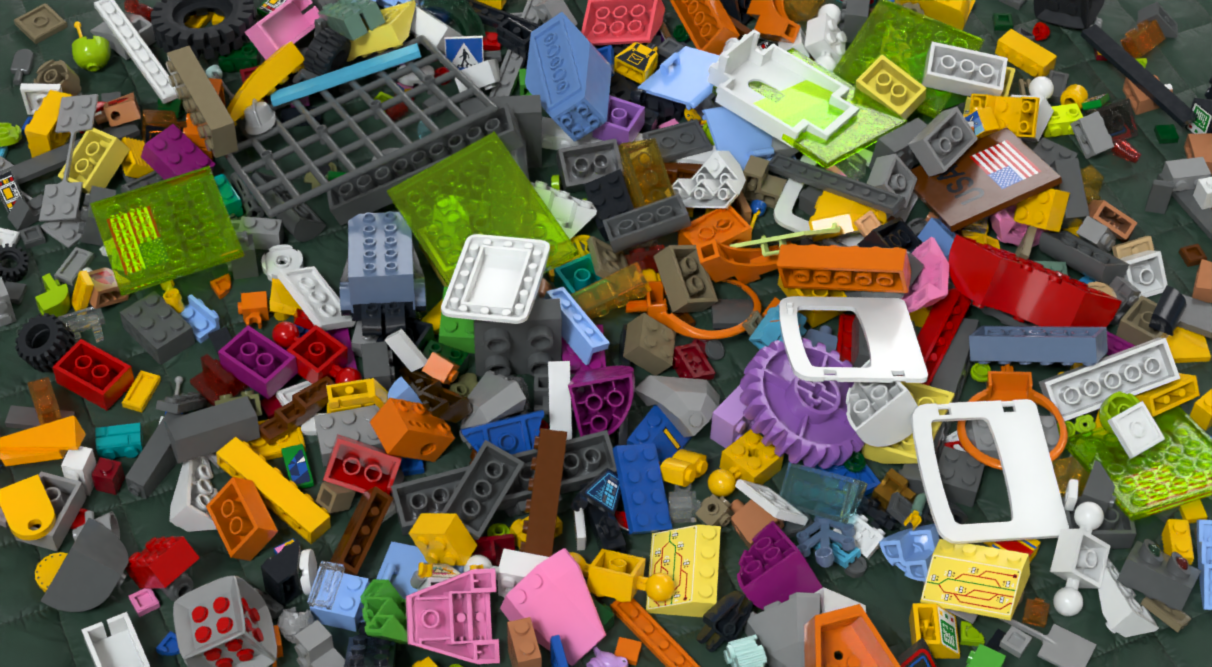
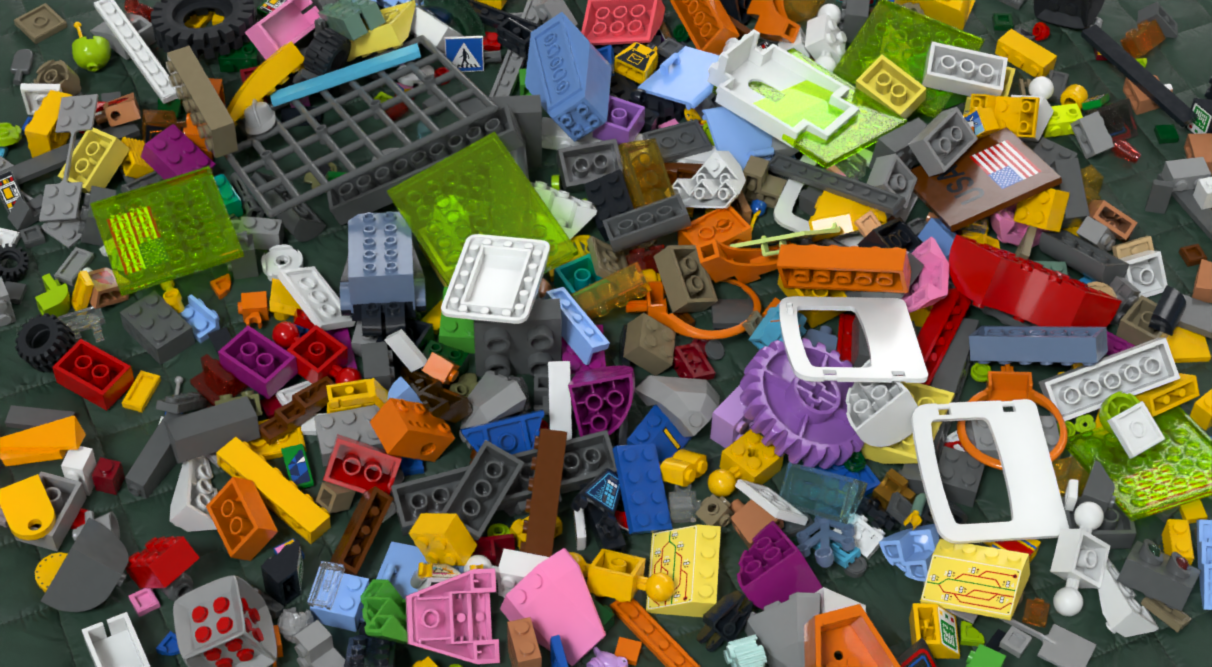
(44, 401): clear orange brick -> none
(119, 441): teal brick -> none
(215, 72): light aqua hinge -> none
(309, 570): white tile -> none
(482, 75): white slope -> none

